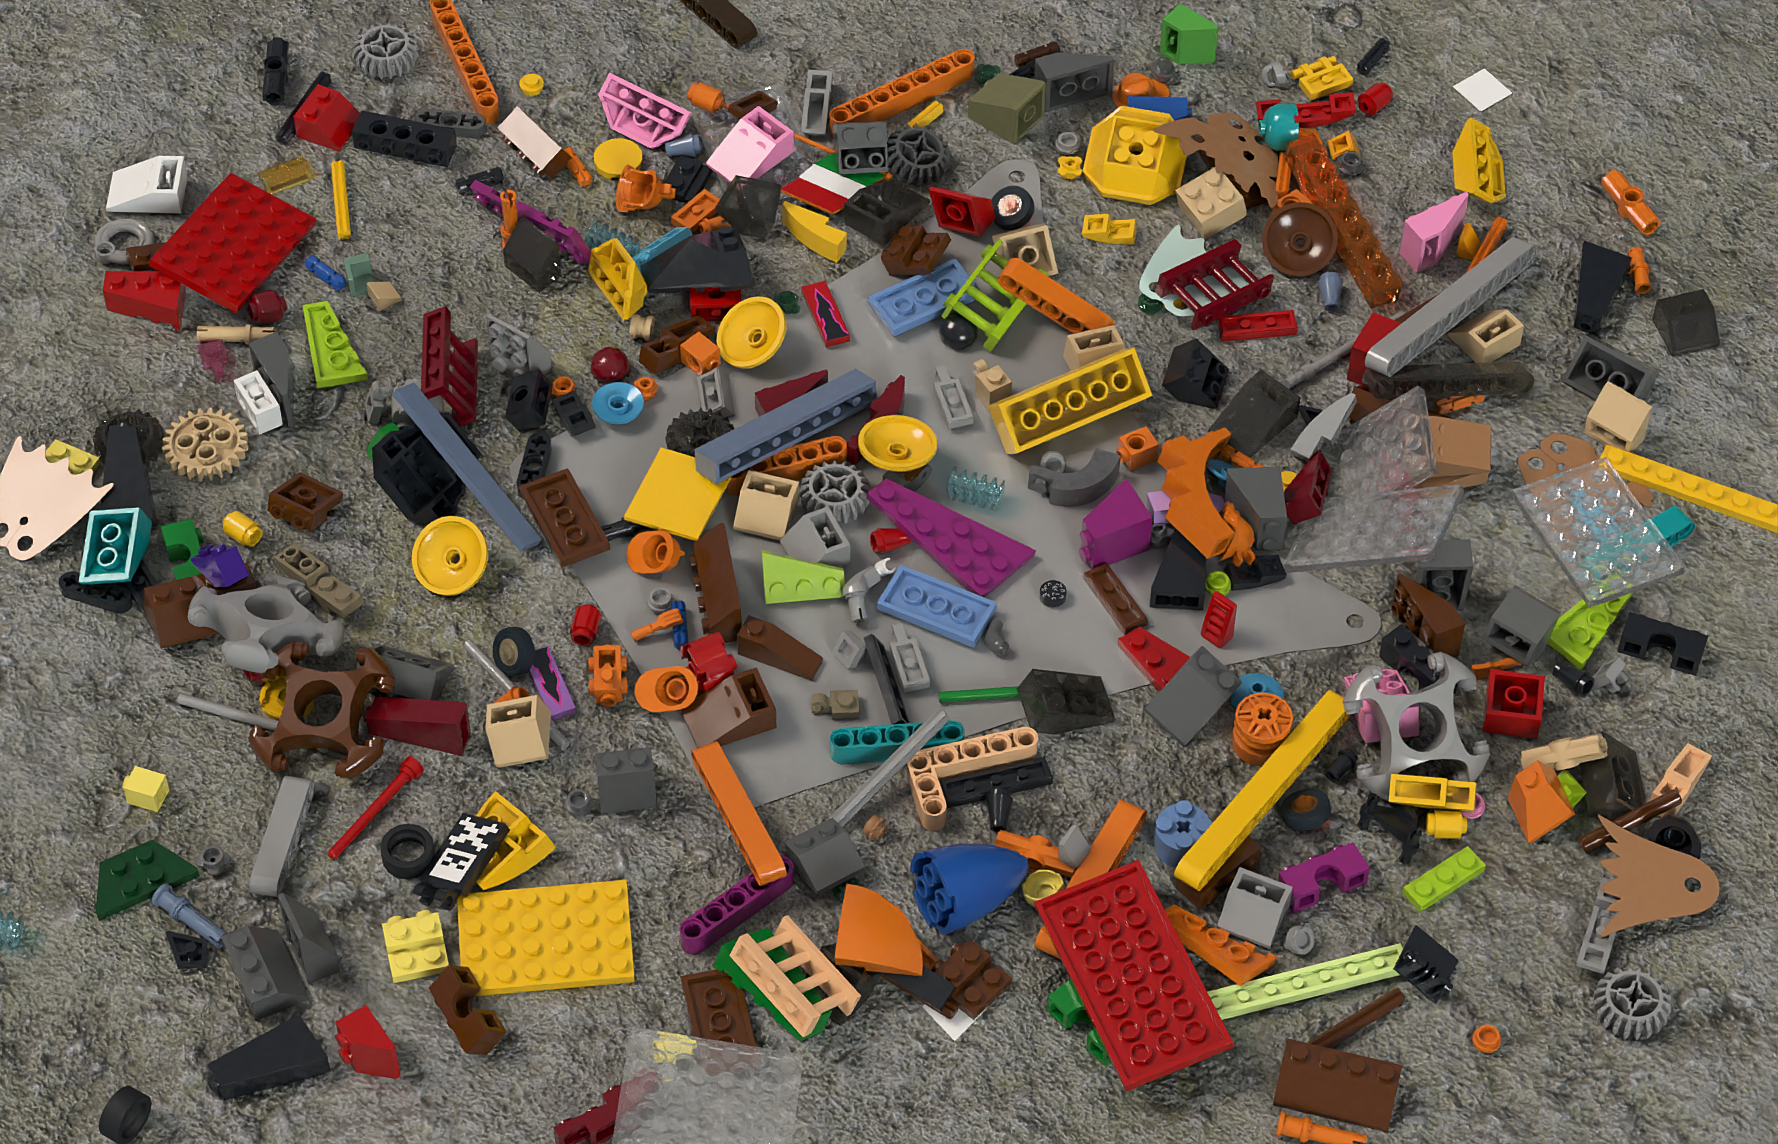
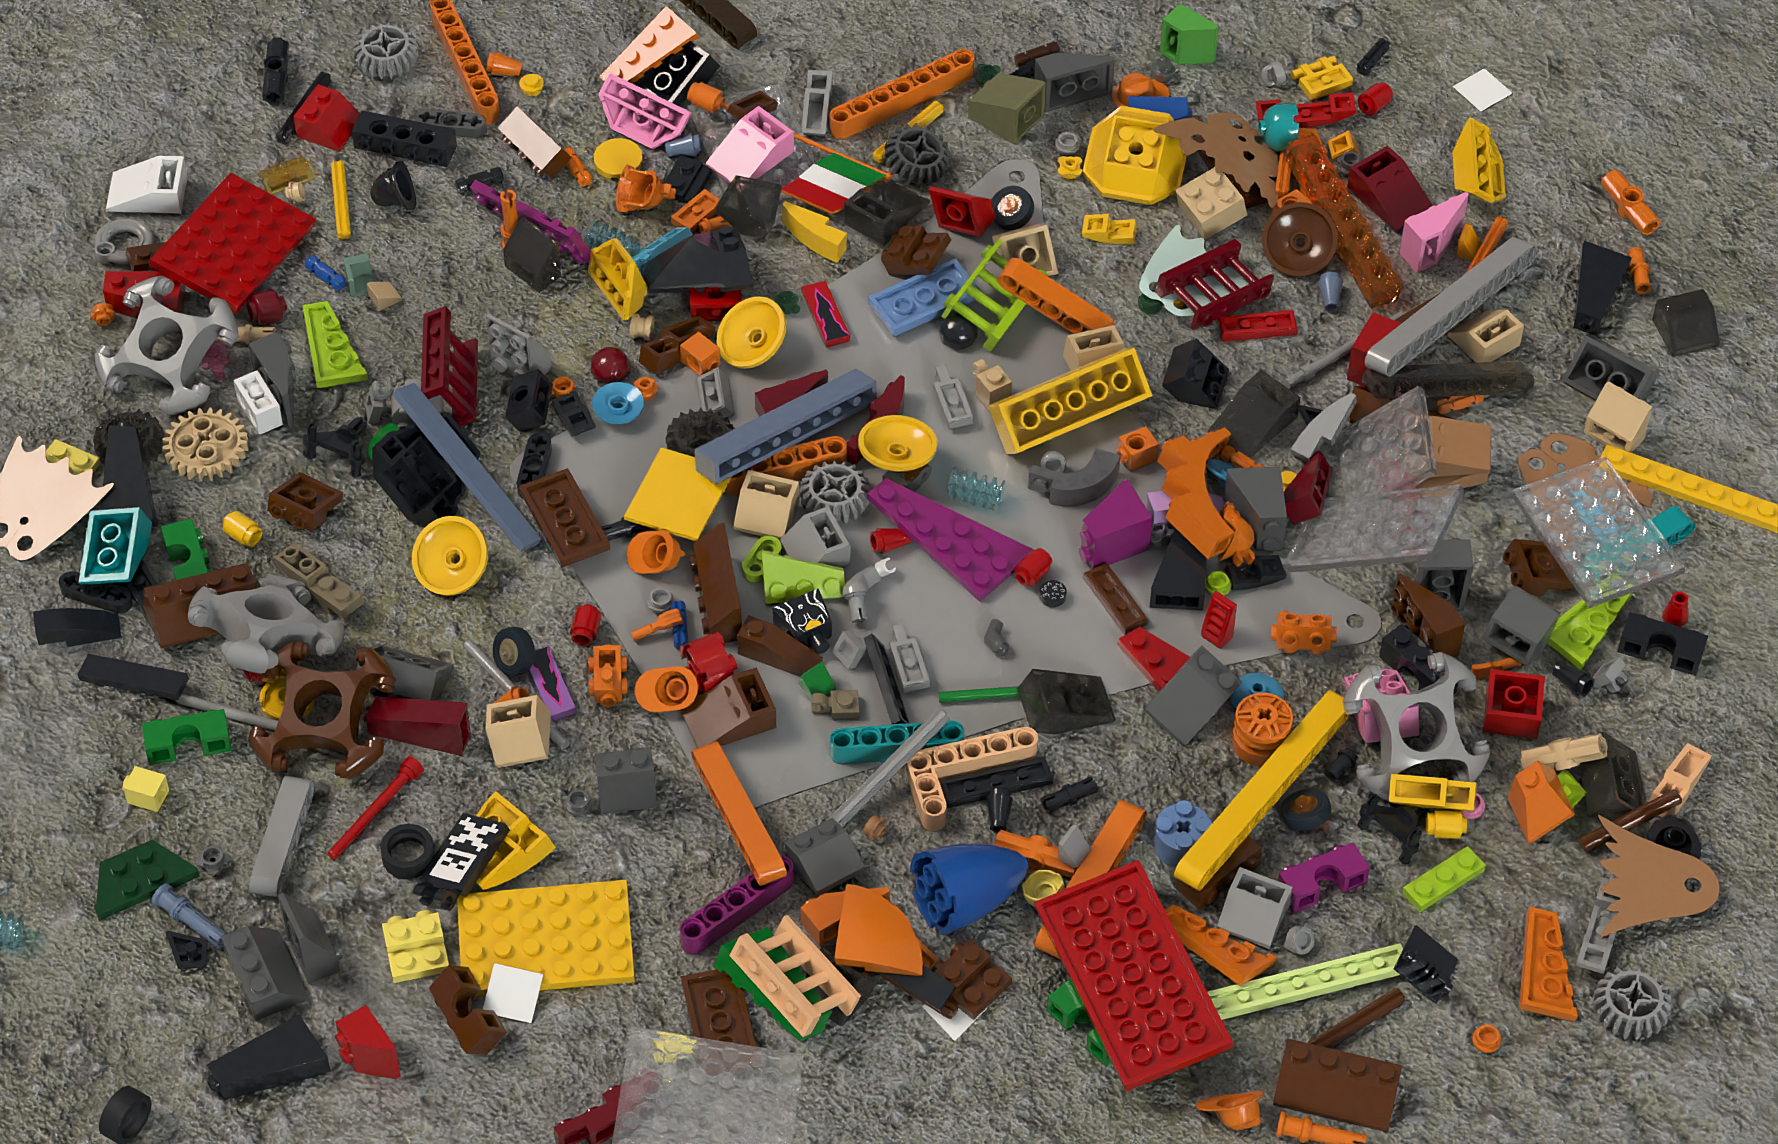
(75, 626): none -> black slope
(103, 314): none -> orange plate
(133, 676): none -> black tile
(153, 323): none -> light grey piece
(165, 735): none -> green arch
(220, 564): dark purple slope -> none
(295, 192): none -> tan plate
(342, 441): none -> black axle
(394, 188): none -> black piece
(503, 65): none -> orange cone
(513, 992): none -> white sticker
(657, 41): none -> wing
(678, 73): none -> black slope
(754, 557): none -> lime plate
(805, 620): none -> black torso
(817, 681): none -> green slope
(823, 914): none -> orange slope
(860, 147): dark grey slope -> none
(937, 606): medium blue plate -> none
(1033, 567): none -> red brick
(1069, 794): none -> black pin
(1234, 1110): none -> orange piece
(1303, 632): none -> orange brick
(1388, 187): none -> dark red slope
(1534, 567): none -> reddish brown plate
(1544, 969): none -> orange wing
(1677, 610): none -> red cone

